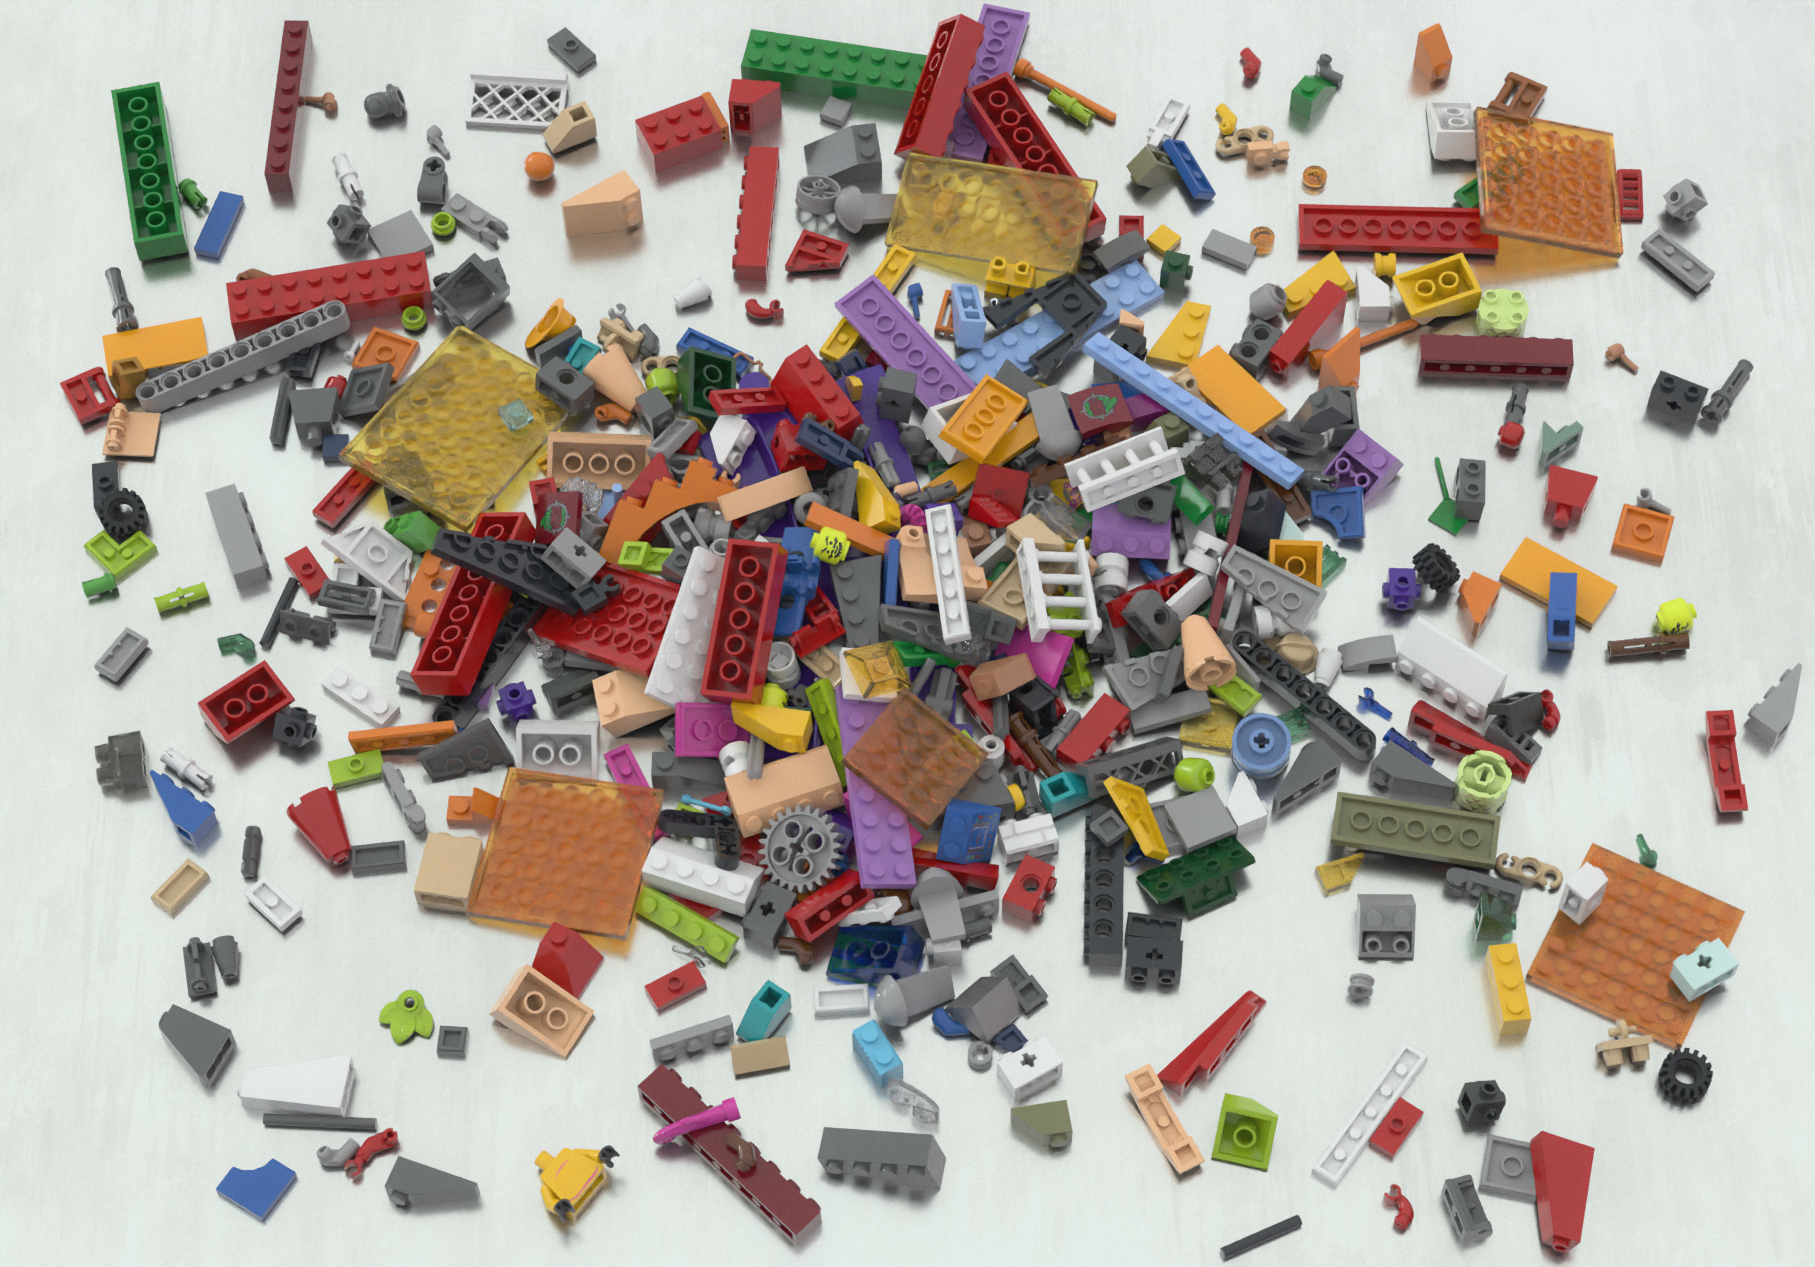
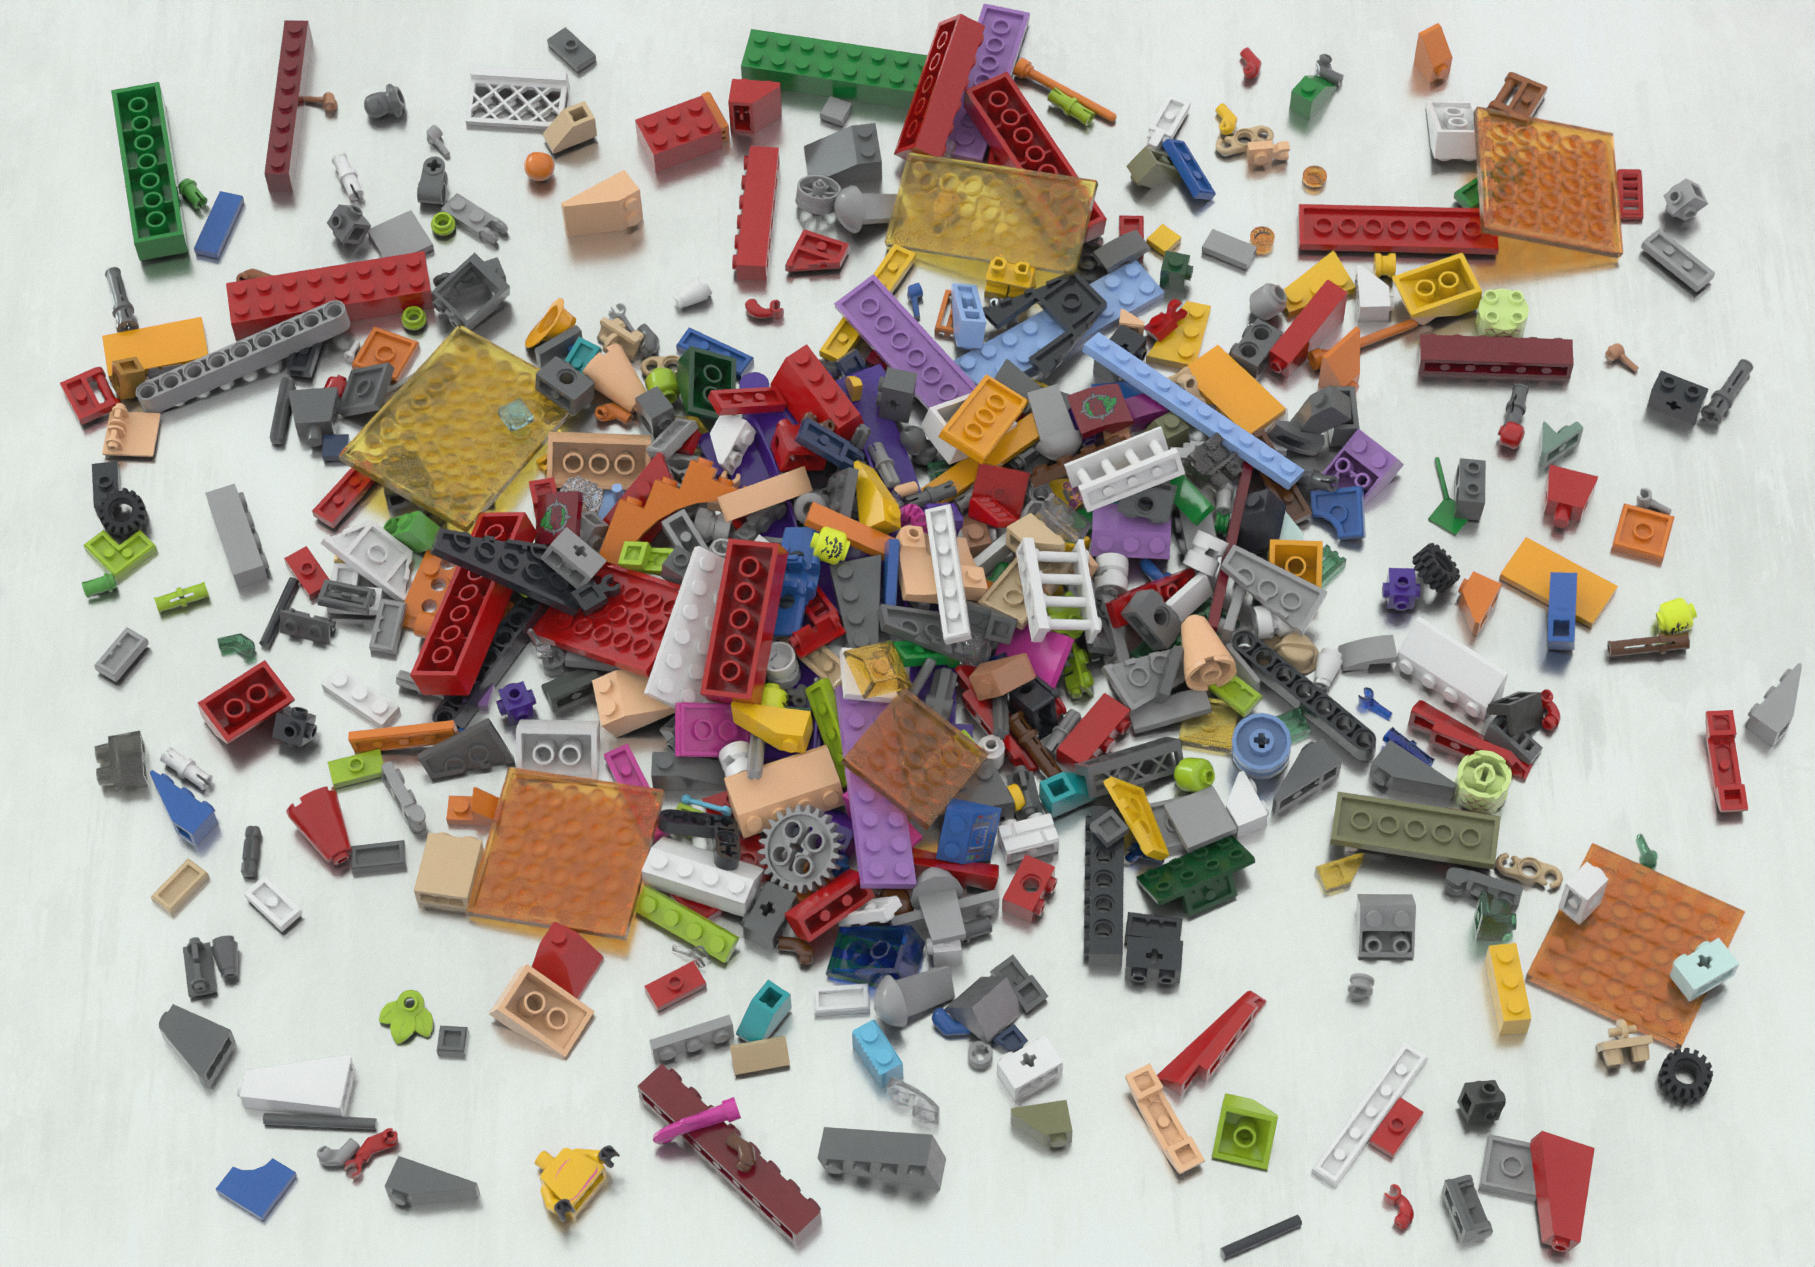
(754, 363): nougat piece -> none
(1164, 323): none -> red plate

